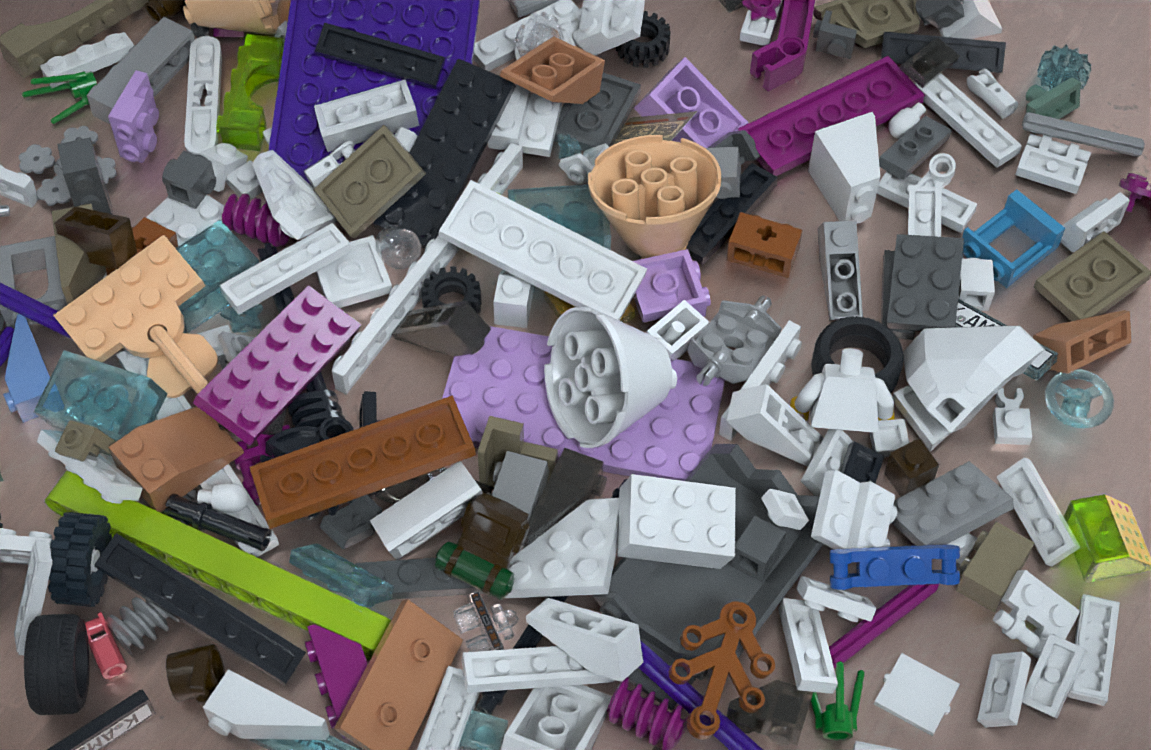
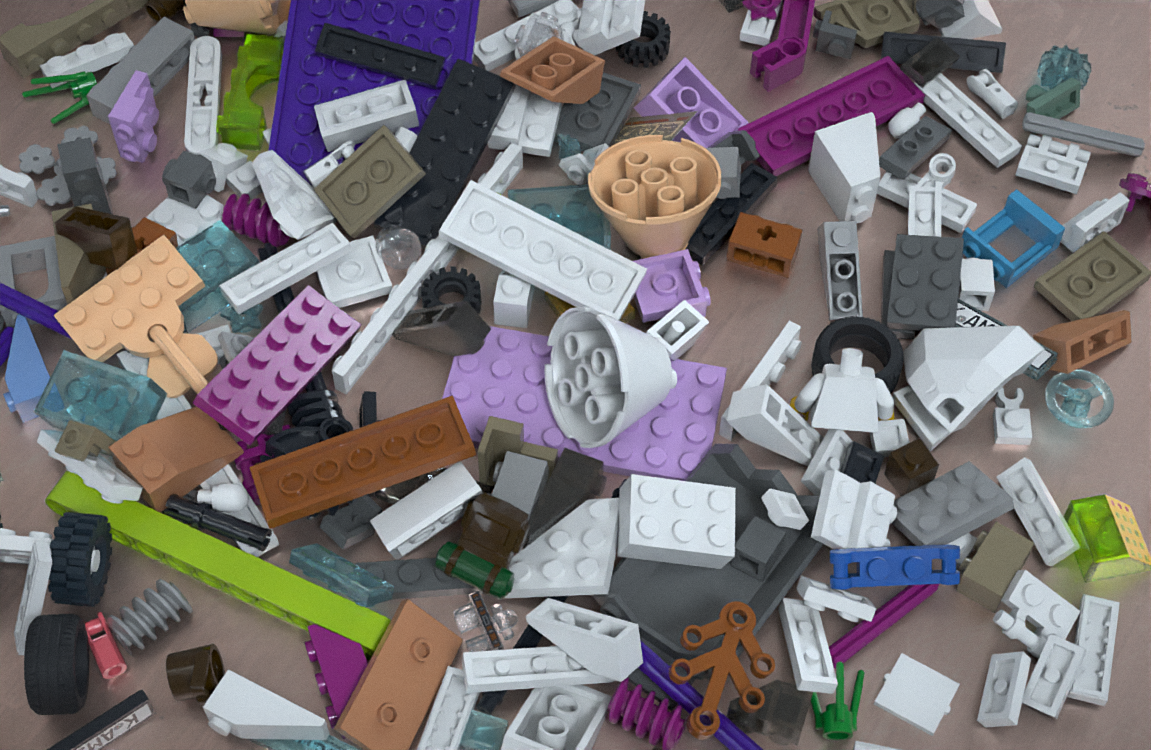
(199, 609): black plate -> none
(736, 326): light grey plate -> none

